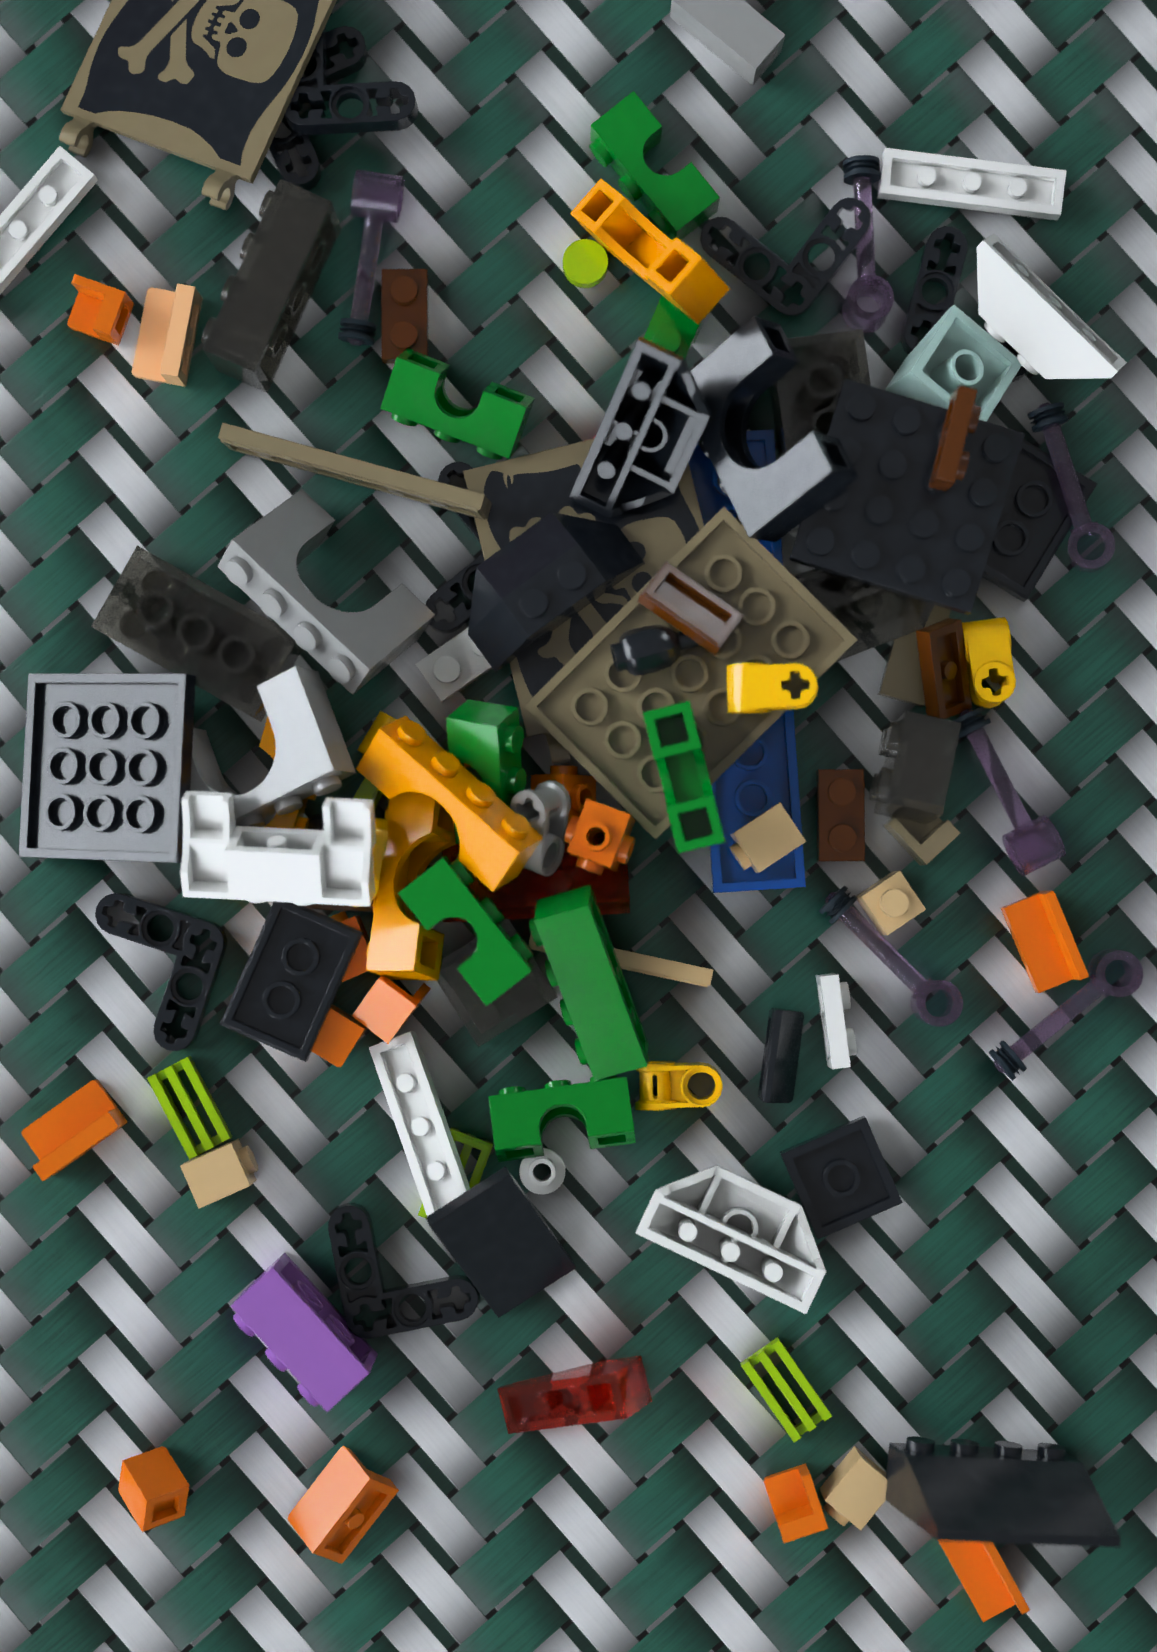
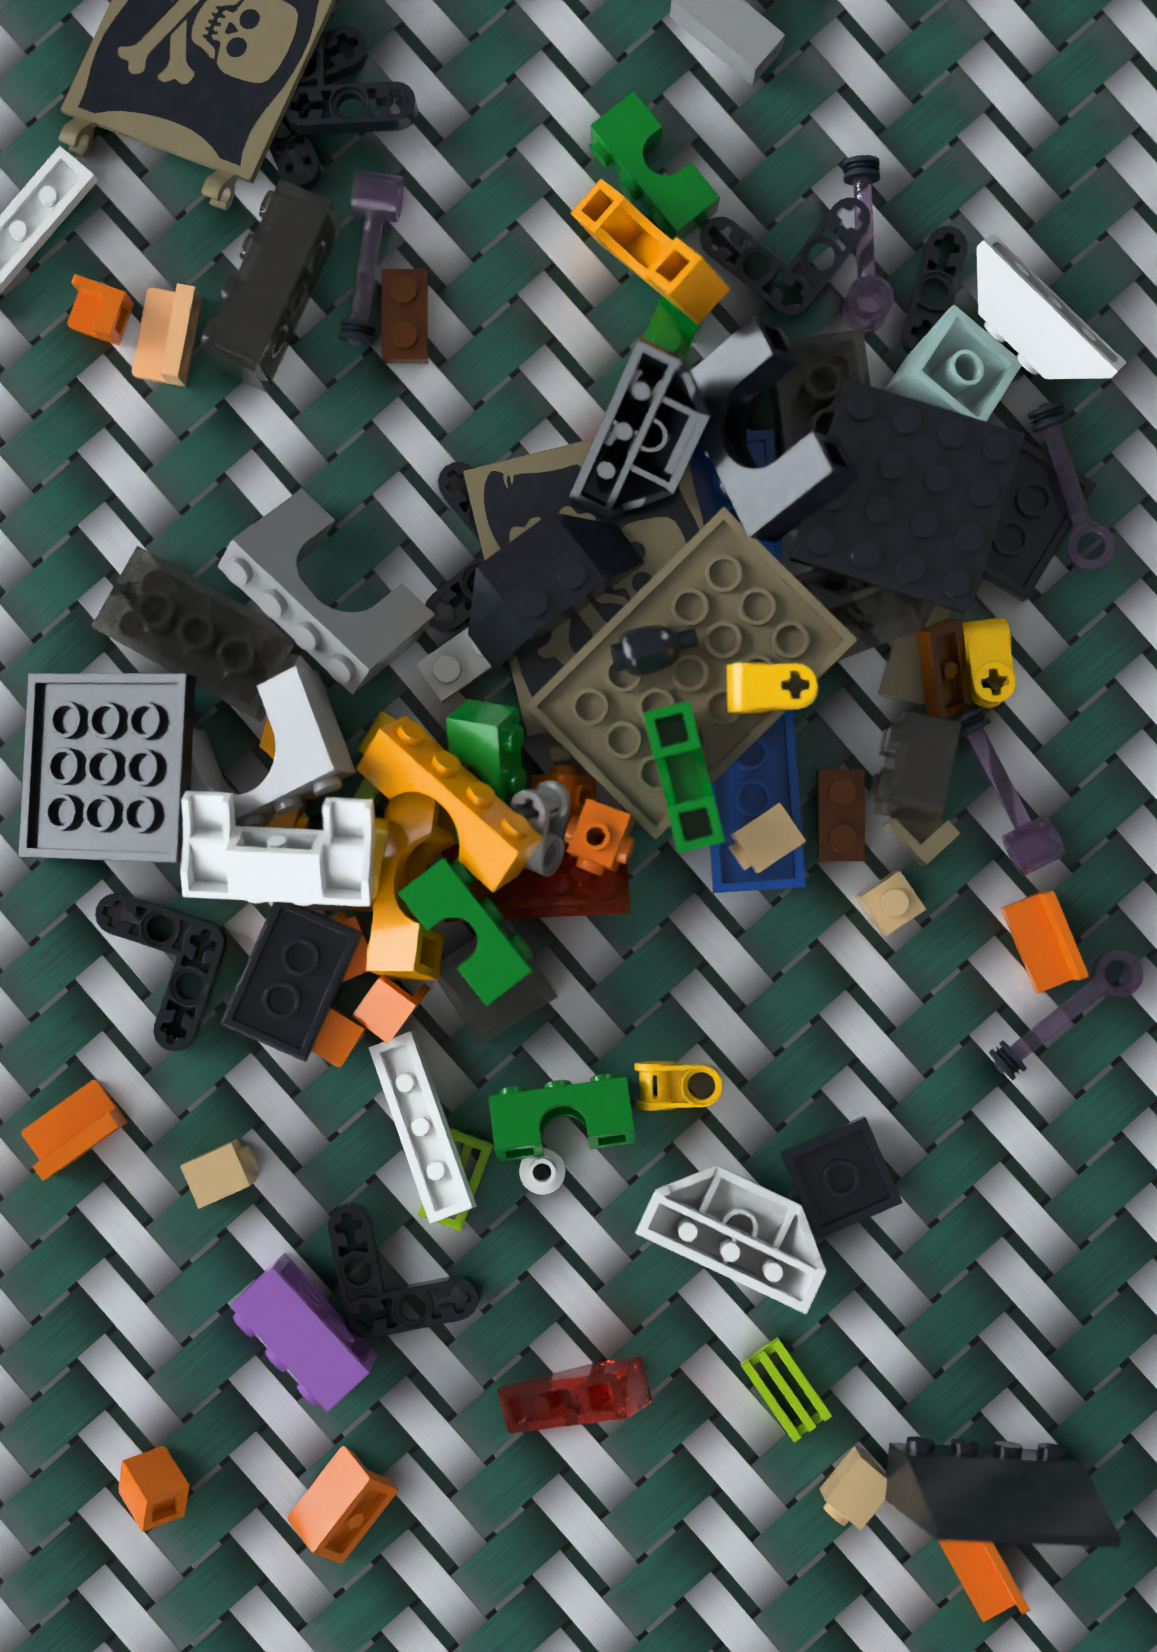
(173, 1115): lime tile -> none
(355, 471): dark tan tile -> none
(419, 397): green arch -> none
(501, 1242): black tile -> none
(585, 263): lime tile -> none
(590, 981): green brick -> none
(656, 966): tan tile -> none
(690, 608): tile -> none
(780, 1056): black slope -> none
(795, 1503): orange panel -> none
(838, 1039): white plate -> none
(840, 906): clear purple piece -> none
(950, 458): reddish brown plate -> none
(971, 184): white plate -> none

